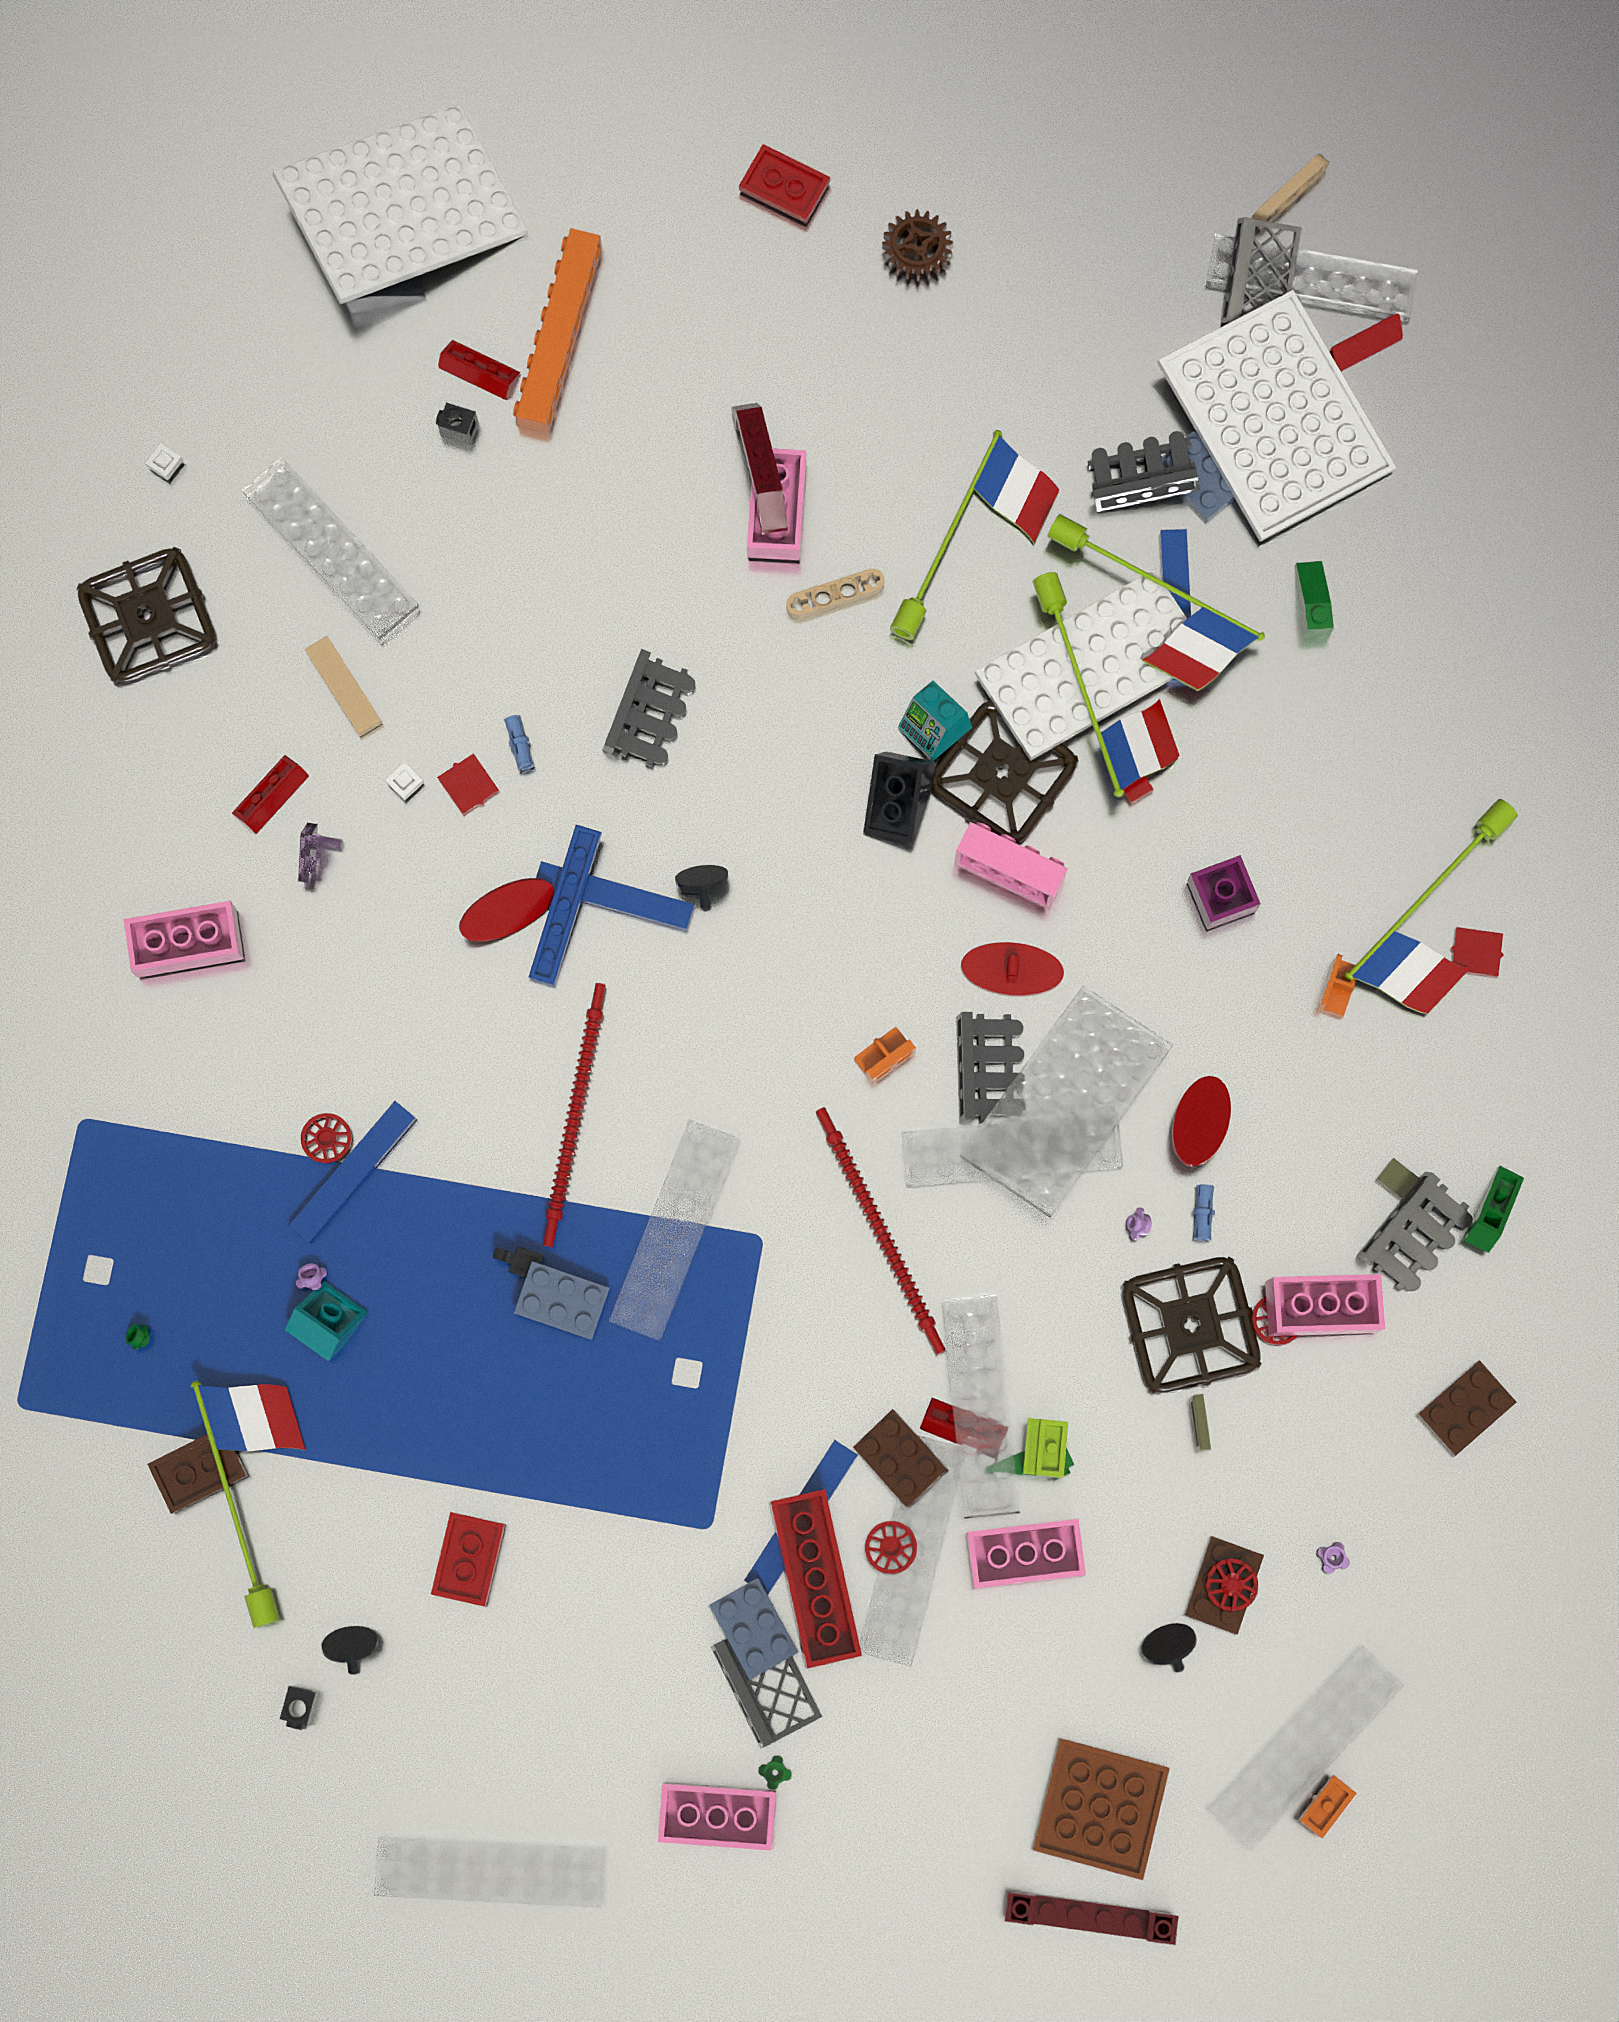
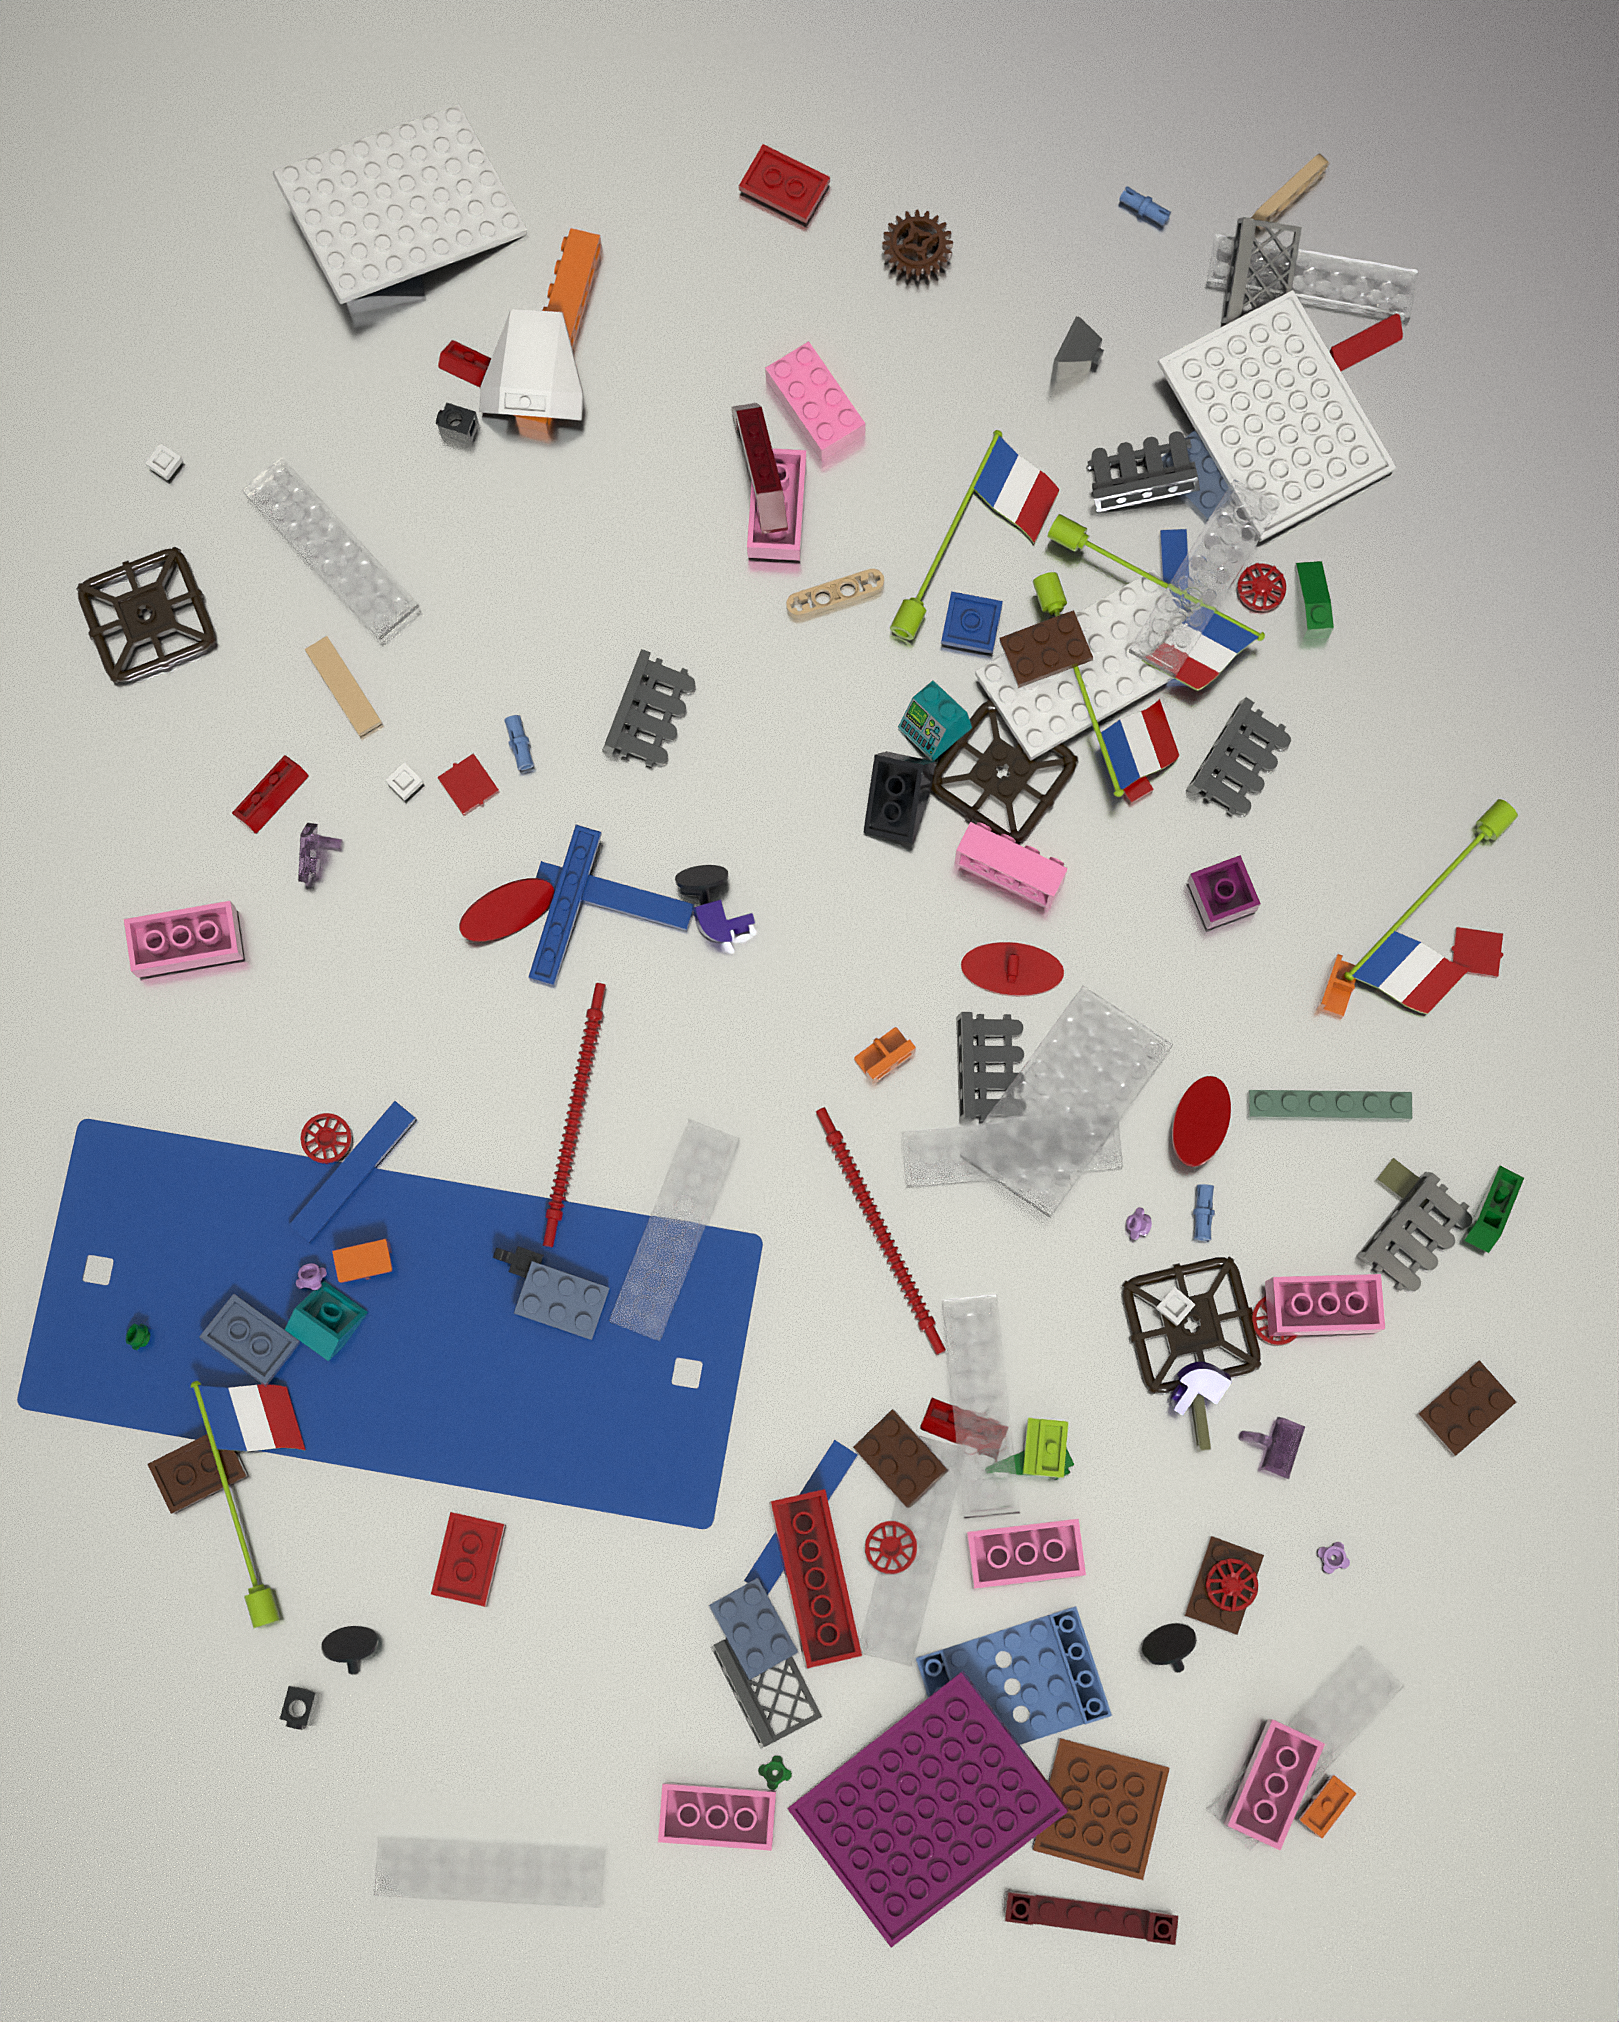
(249, 1340): none -> sand blue plate
(363, 1261): none -> orange panel
(533, 369): none -> white wedge
(715, 926): none -> dark purple brick
(815, 401): none -> bright pink brick
(927, 1809): none -> magenta plate
(971, 622): none -> blue plate
(1046, 649): none -> reddish brown plate
(1049, 1662): none -> medium blue slope
(1077, 351): none -> dark grey slope
(1145, 206): none -> medium blue pin
(1175, 1306): none -> white plate
(1201, 1379): none -> brick
(1204, 578): none -> clear plate
(1230, 767): none -> dark grey fence
(1261, 587): none -> red wheel
(1274, 1784): none -> bright pink brick
(1281, 1446): none -> clear purple plate
(1330, 1105): none -> sand green plate

